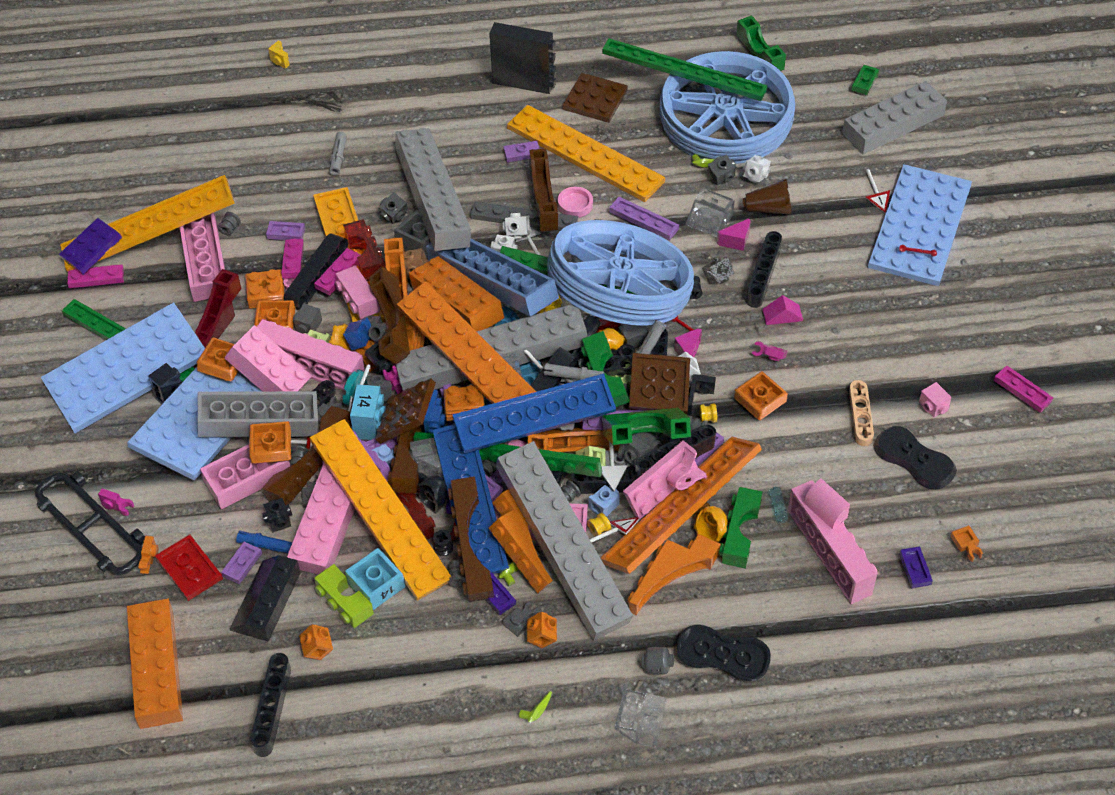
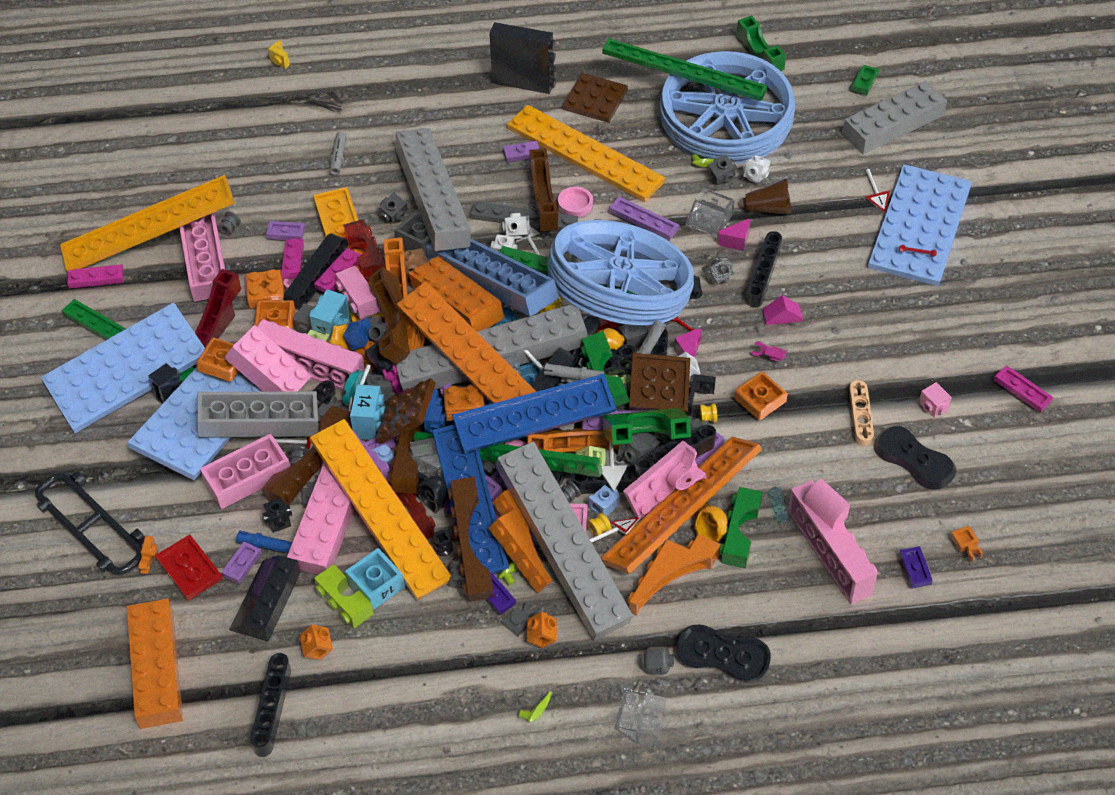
(90, 245): dark purple plate -> none
(112, 500): dark pink plate -> none
(270, 442): orange brick -> none
(330, 311): none -> medium azure brick

